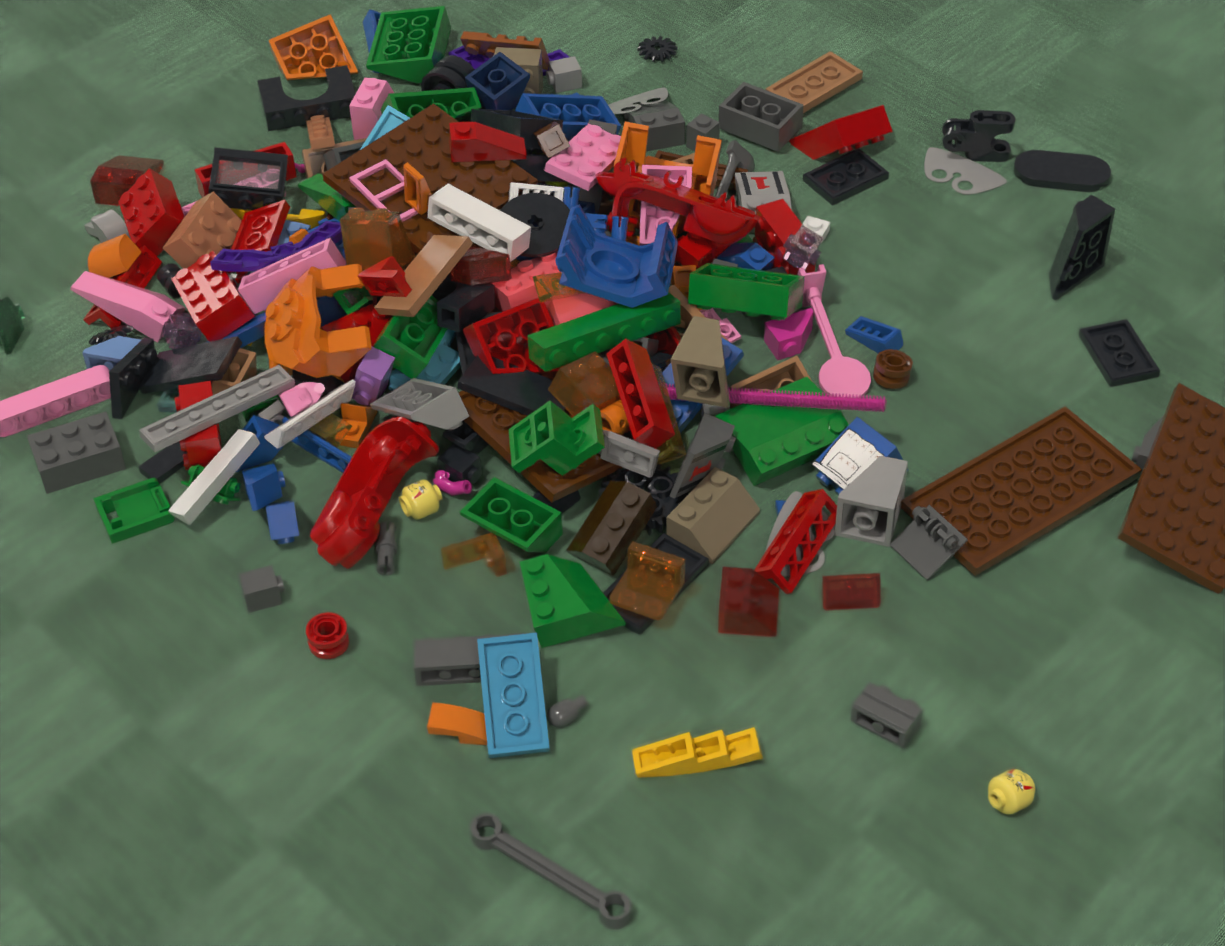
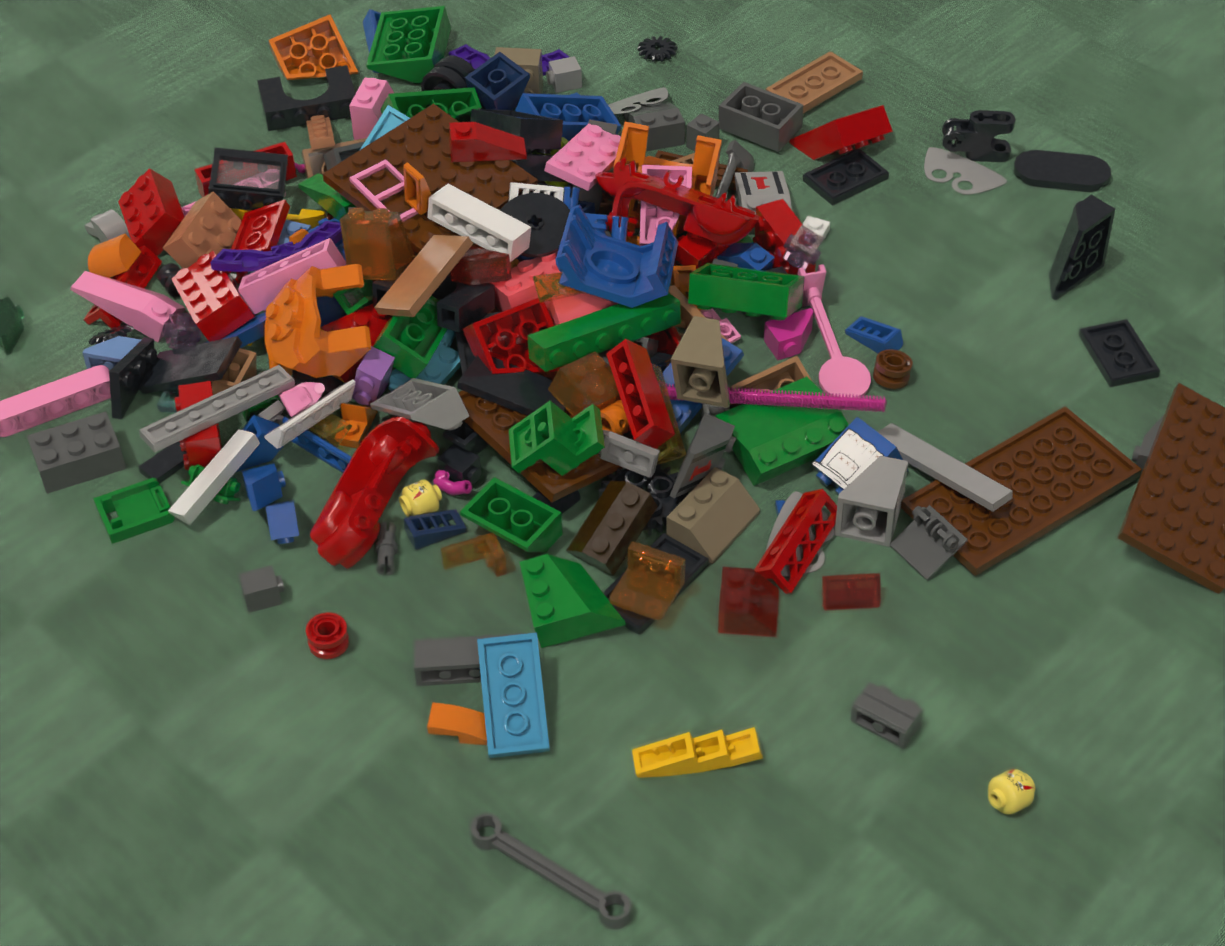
(118, 176): clear red slope -> none
(385, 279): red slope -> none
(418, 527): none -> dark blue slope
(484, 44): dark orange wing -> none
(551, 139): brick -> none
(566, 711): dark grey cylinder -> none
(947, 469): none -> light grey tile

